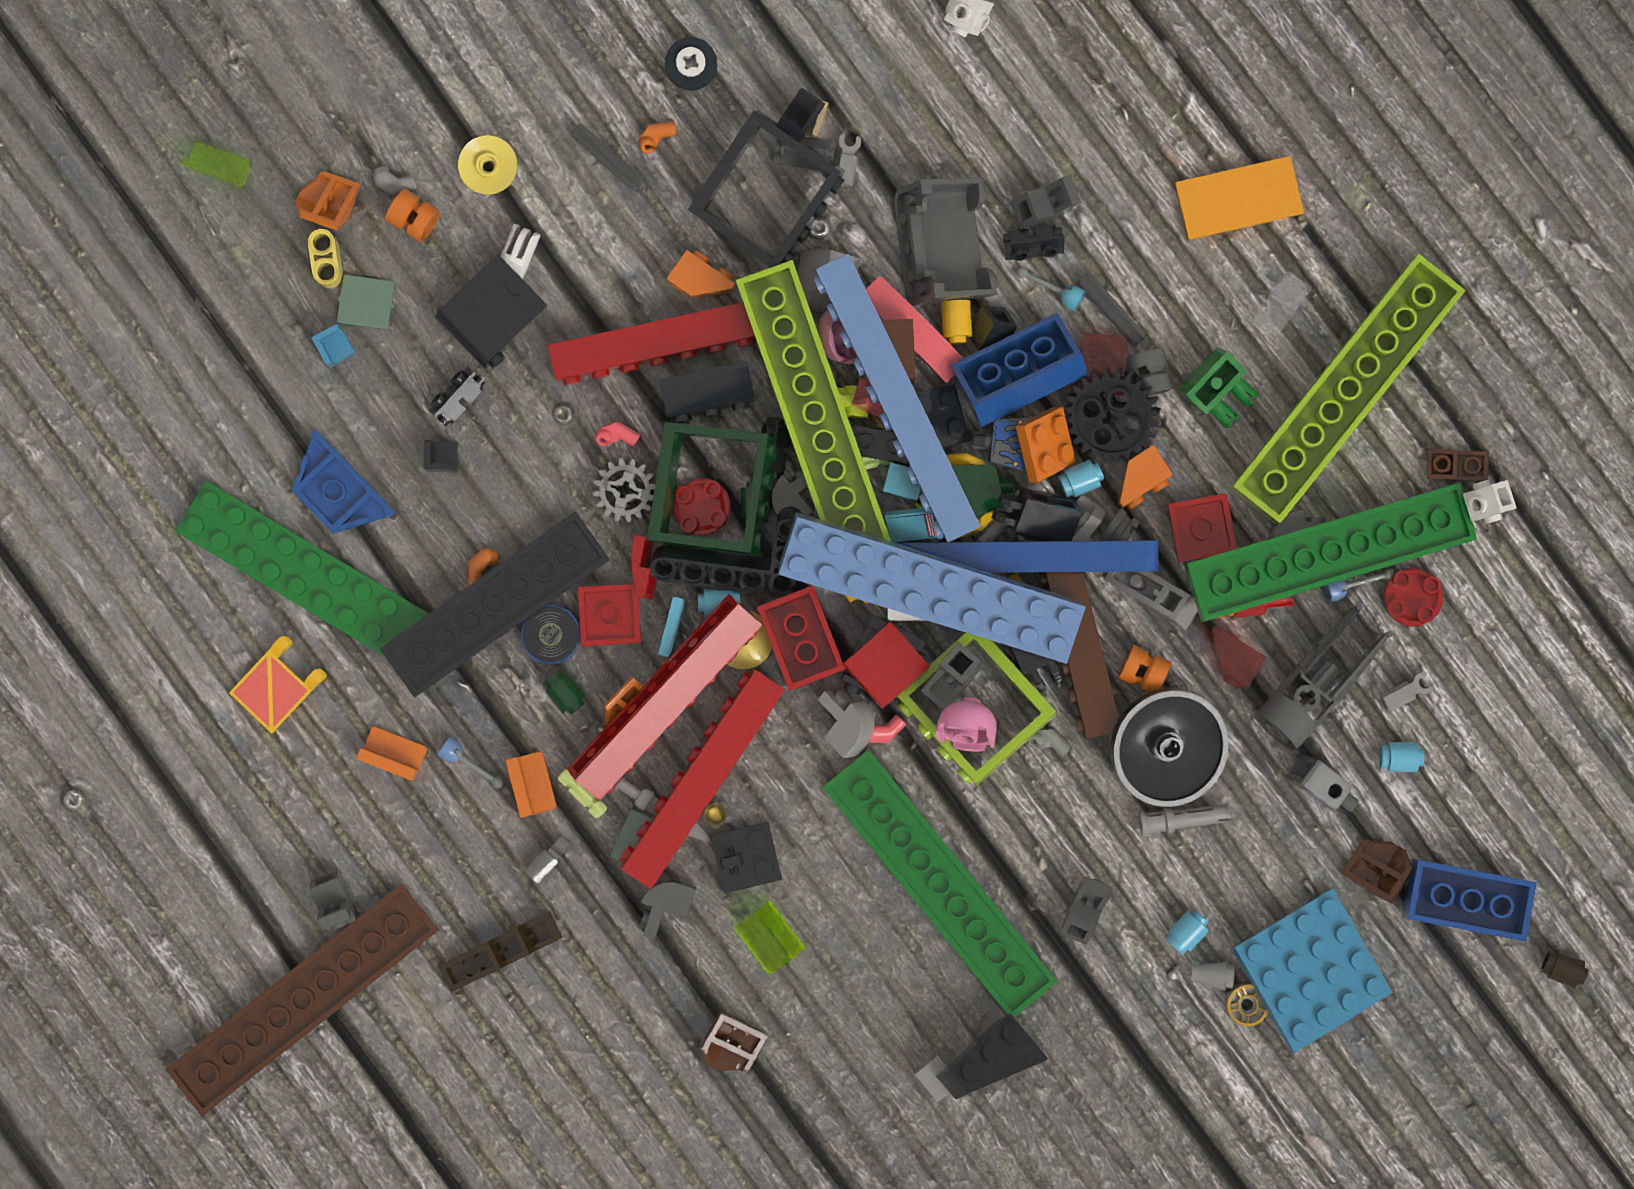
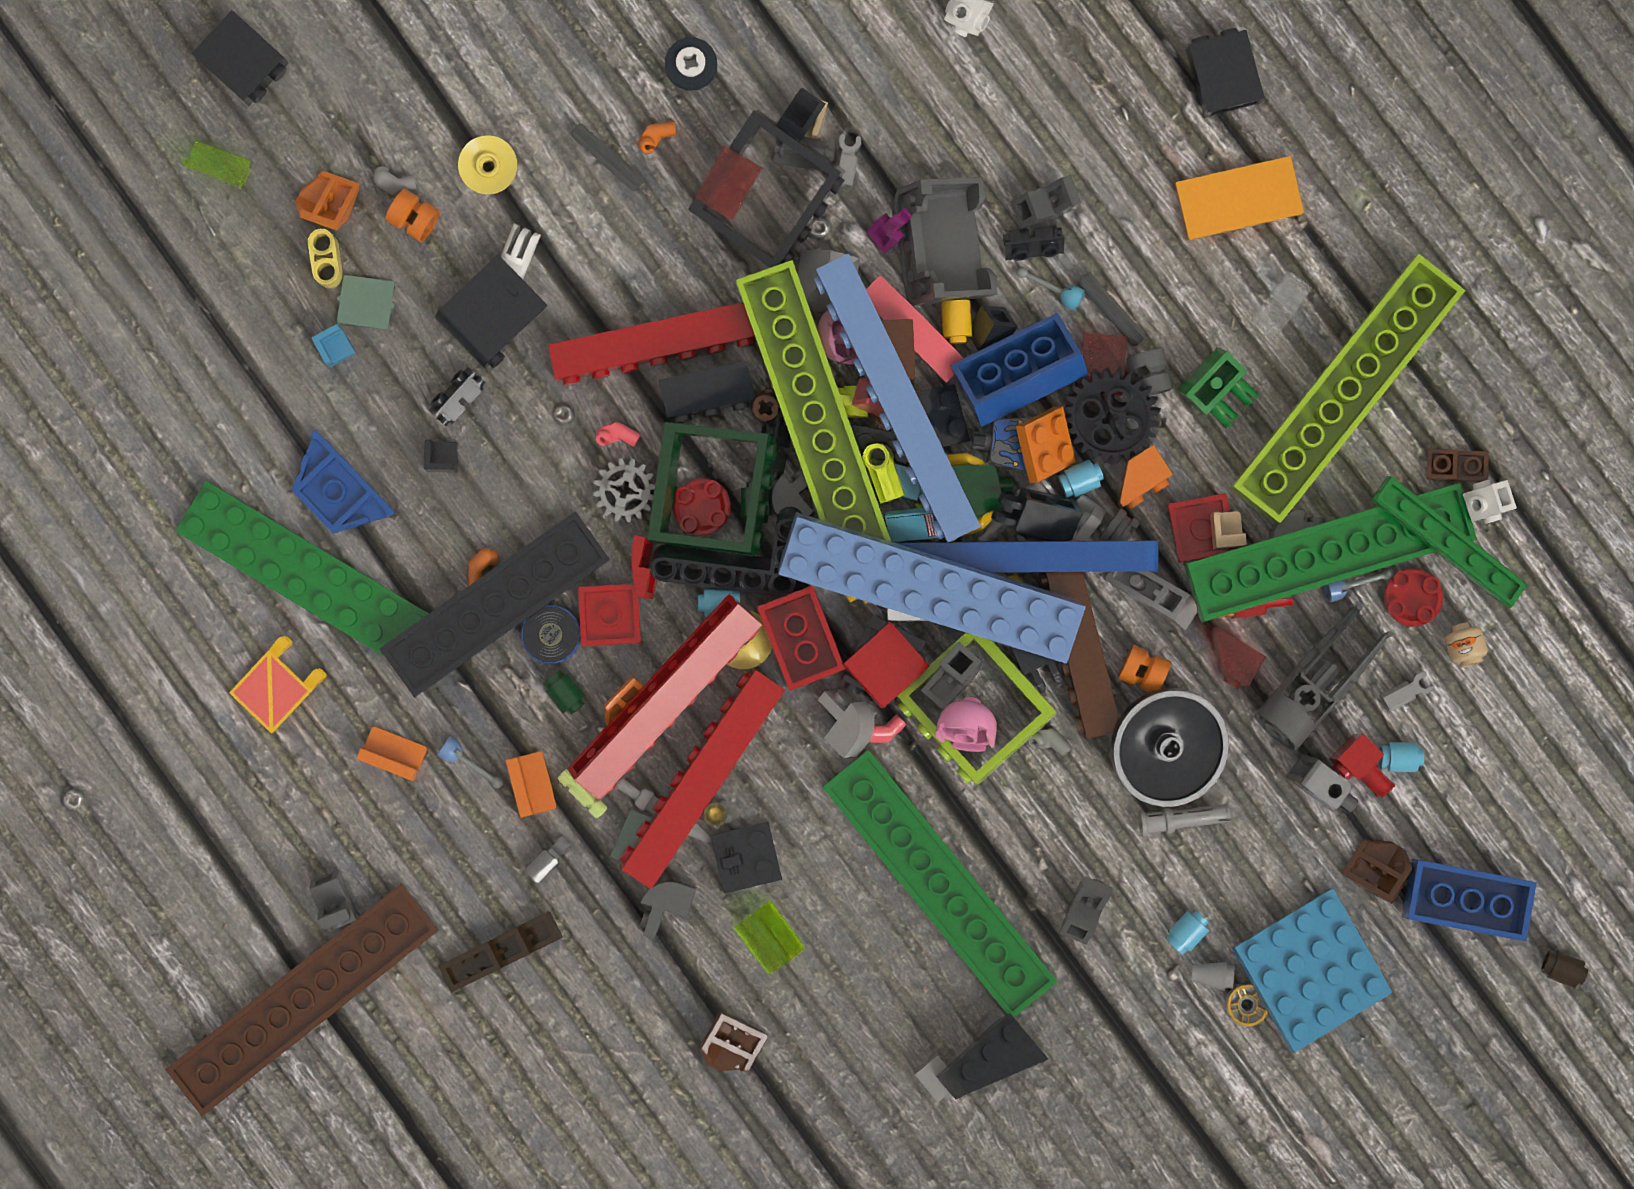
(241, 58): none -> black brick
(671, 627): medium azure tile -> none
(698, 279): orange slope -> none
(729, 182): none -> clear red plate
(769, 412): none -> reddish brown bush
(885, 476): none -> neon yellow piece
(886, 230): none -> magenta plate
(1224, 72): none -> black brick
(1227, 530): none -> tan panel
(1358, 761): none -> red brick
(1449, 542): none -> green tile
(1466, 645): none -> tan head

